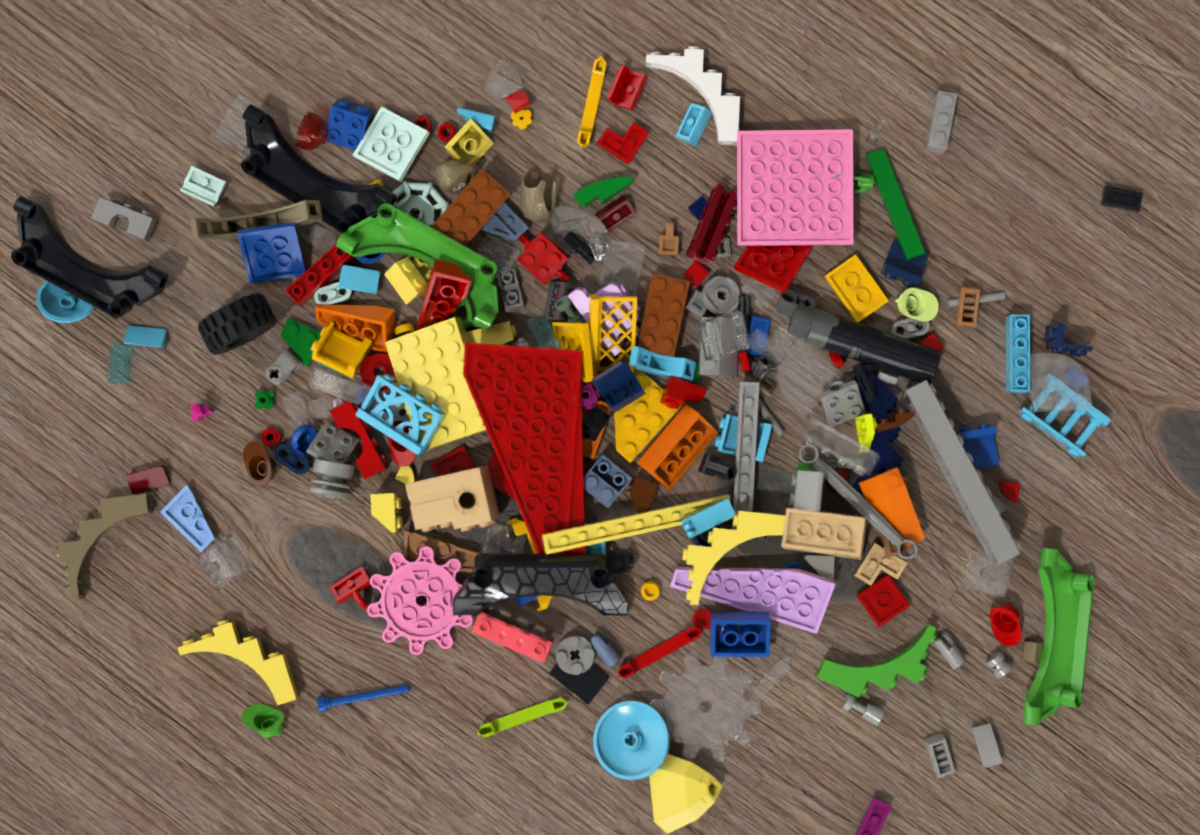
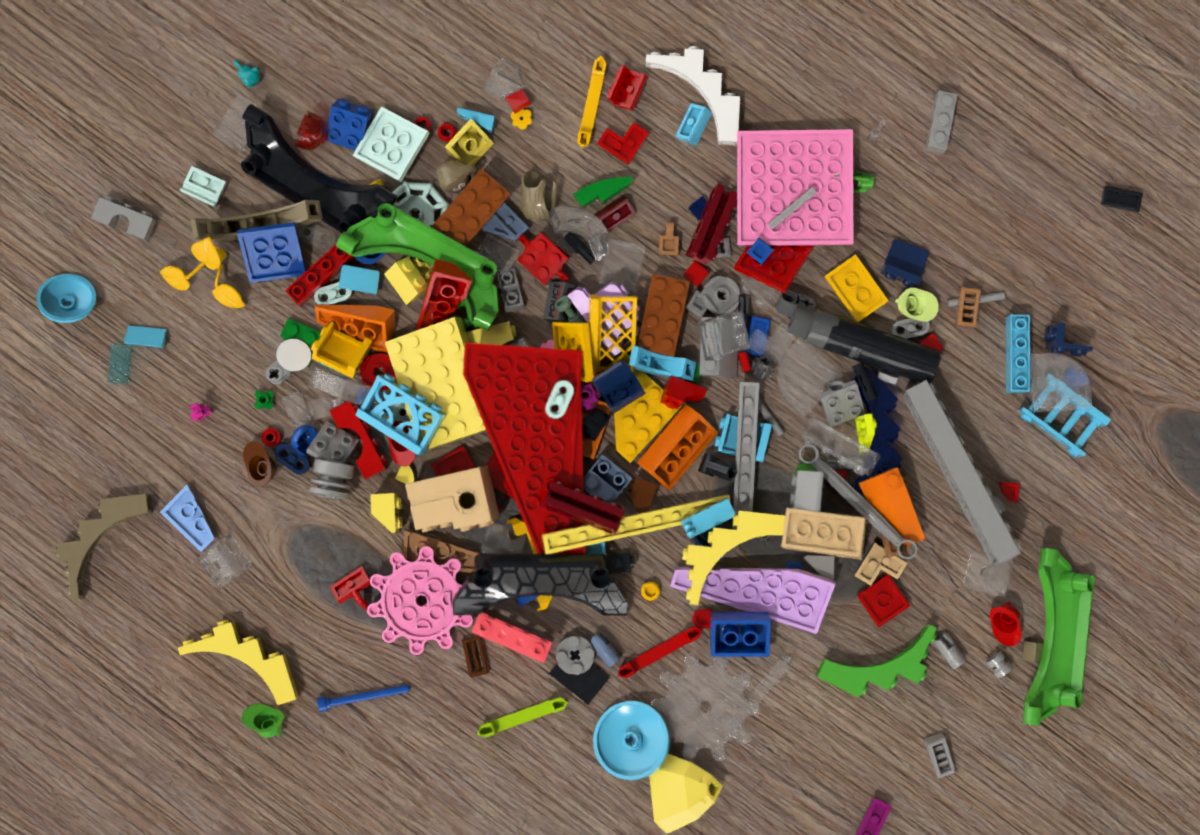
(53, 260): black panel -> none
(148, 479): dark red slope -> none
(213, 257): none -> yellow plant
(236, 323): black tyre -> none
(248, 75): none -> teal piece
(293, 354): none -> white sticker
(403, 329): yellow tile -> none
(482, 653): none -> reddish brown tile
(542, 333): clear light blue plate -> none
(559, 399): none -> light aqua plate
(583, 507): none -> dark red brick
(760, 251): none -> blue tile
(765, 388): dark tan slope -> none
(793, 207): none -> light grey bar
(836, 360): red tile -> none
(869, 712): light grey piece -> none
(895, 204): green tile -> none
(901, 417): reddish brown slope -> none
(980, 445): blue bracket -> none
(987, 745): light grey slope -> none

